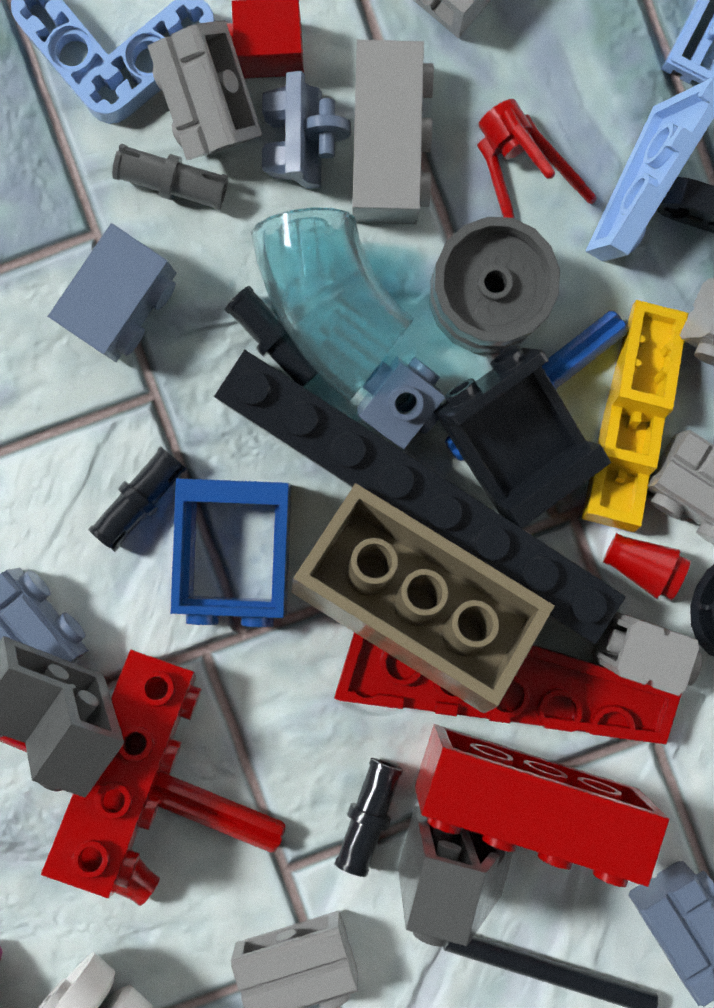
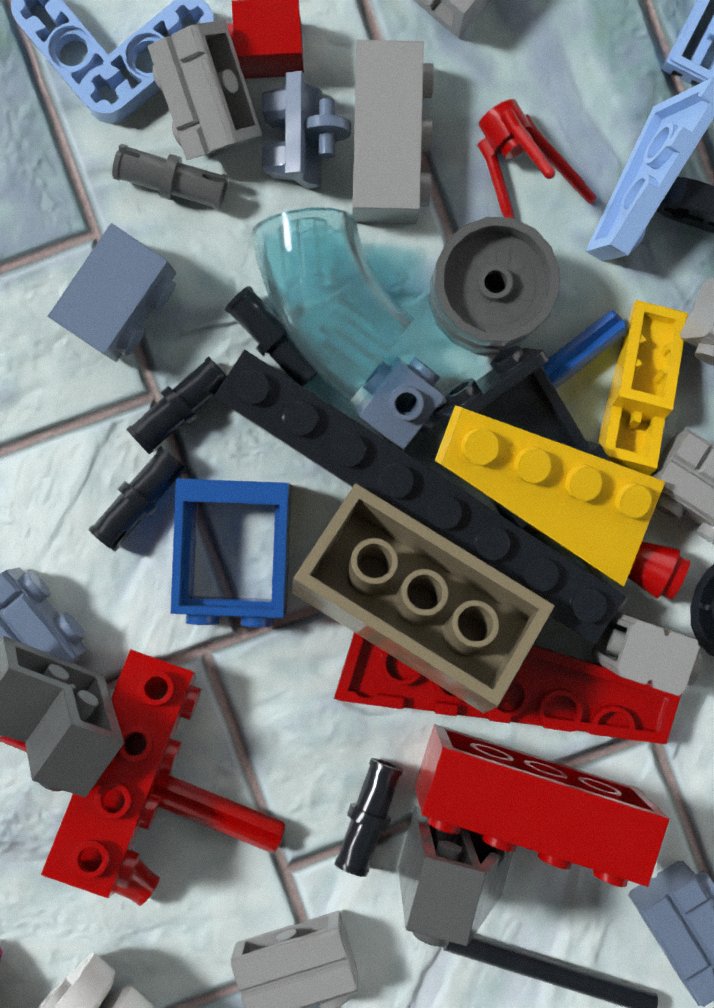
(178, 405): none -> black pin
(563, 492): none -> yellow wing

